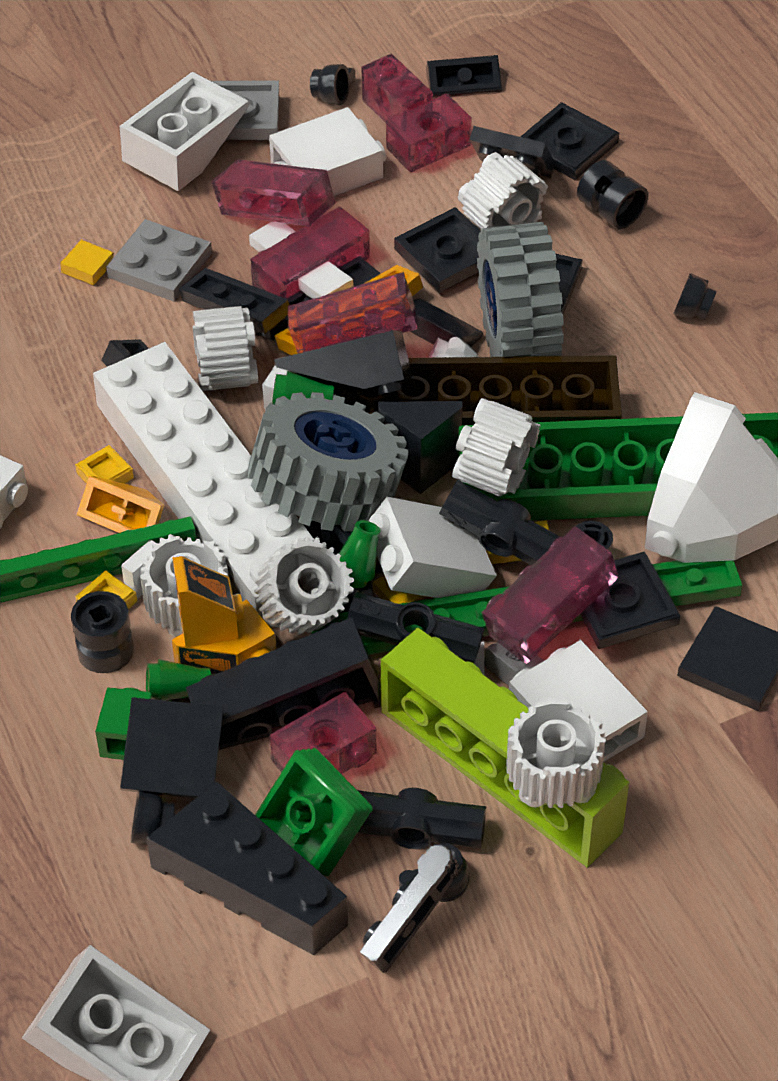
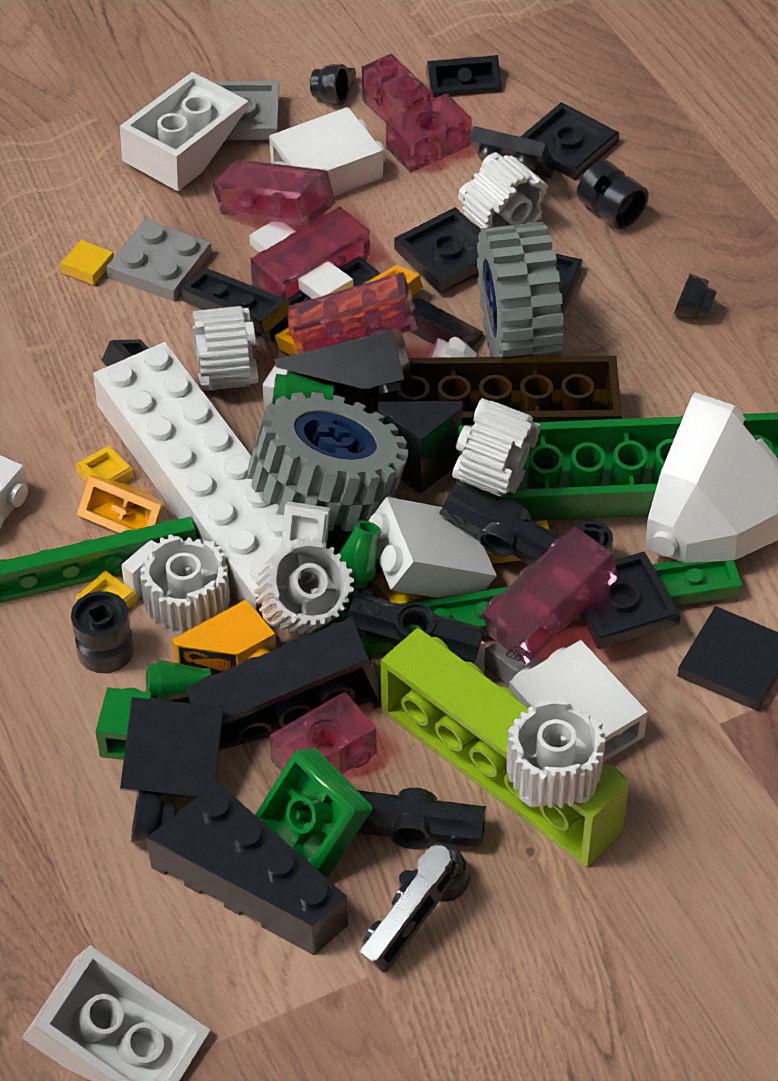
(206, 604): light orange slope -> none
(305, 521): none -> white tile

